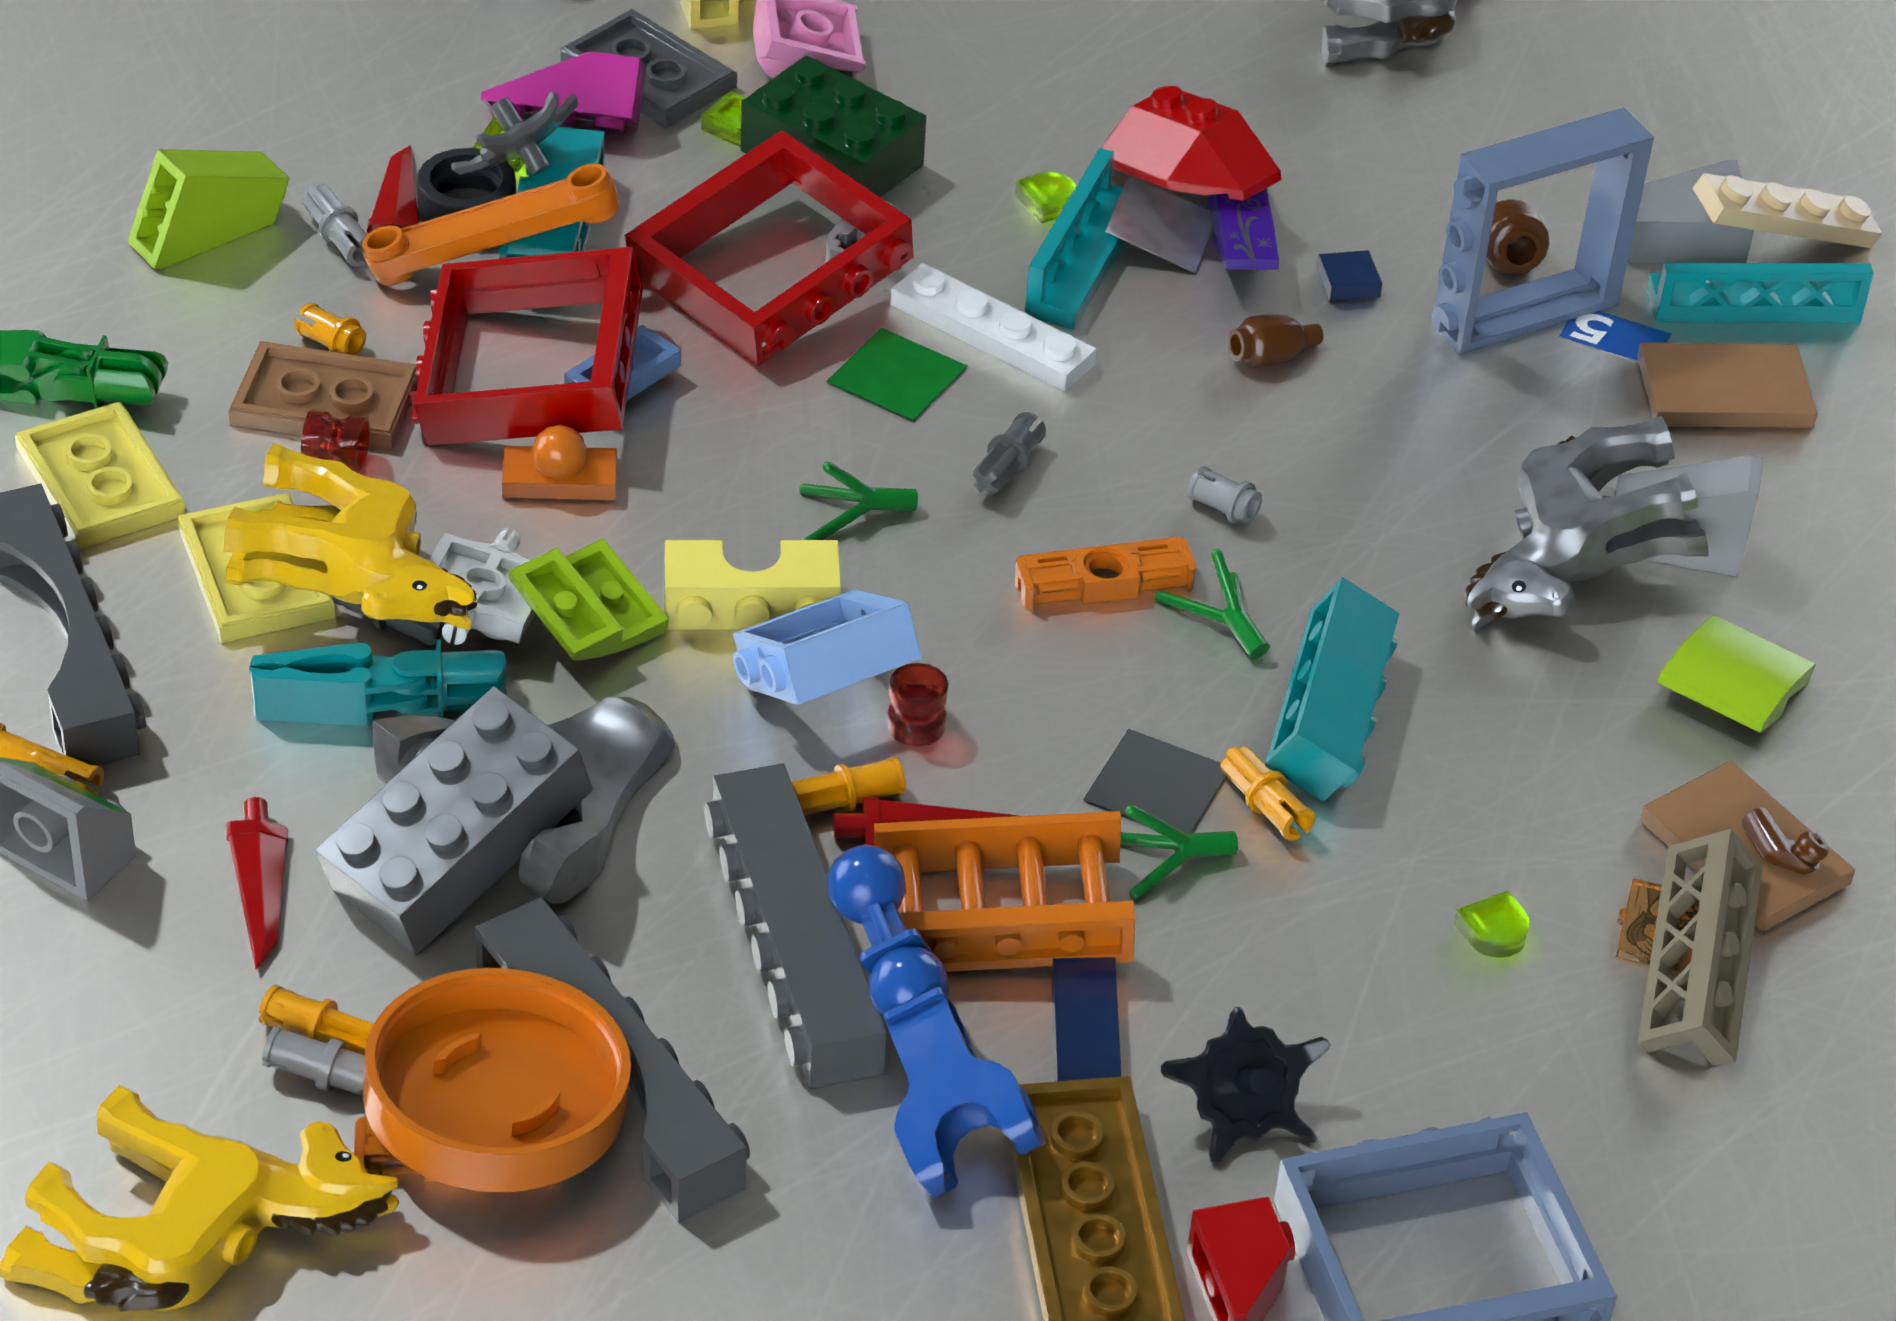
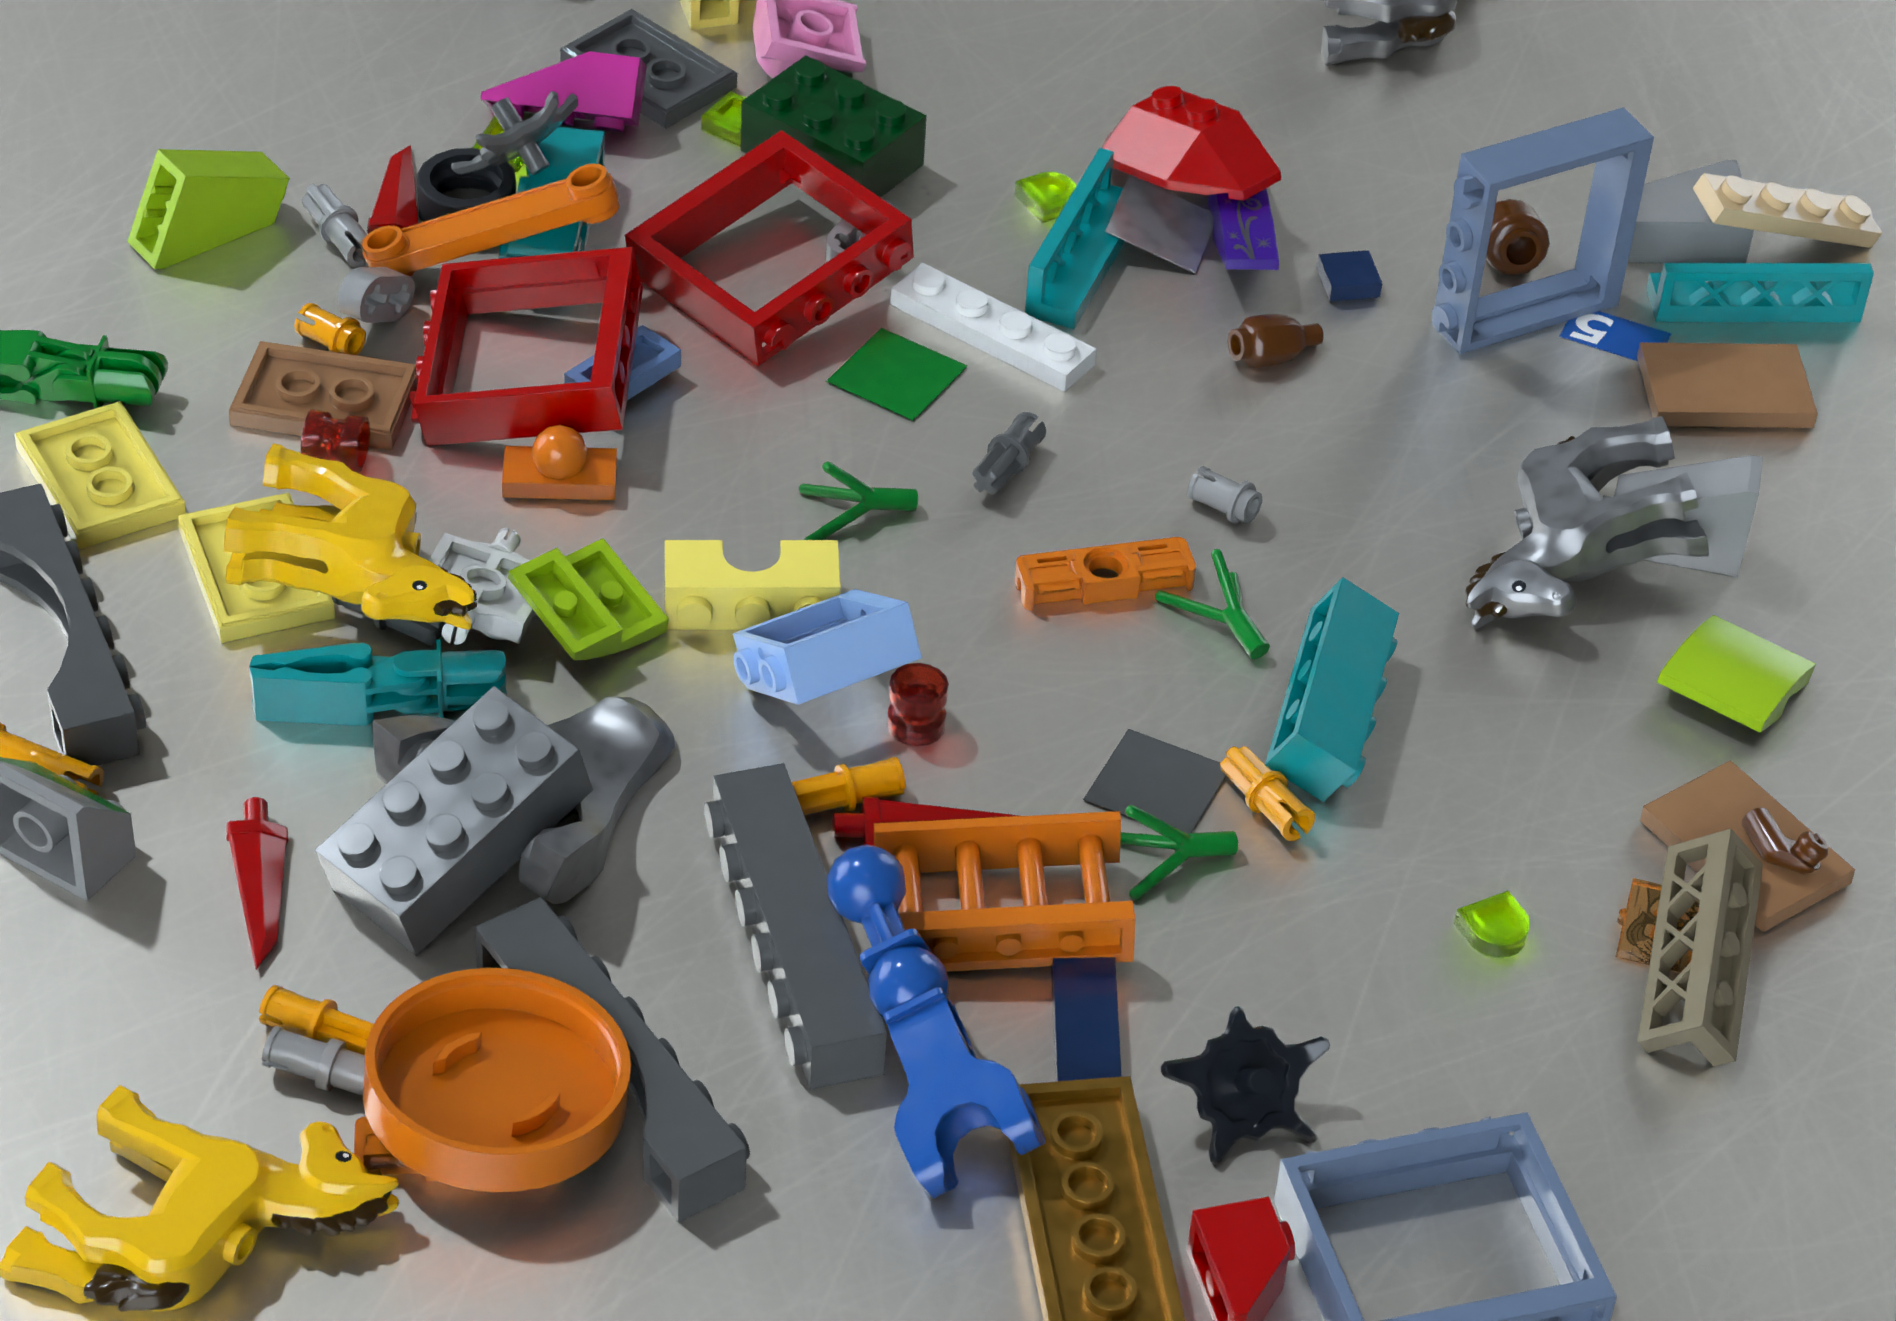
(375, 294): none -> light grey beam

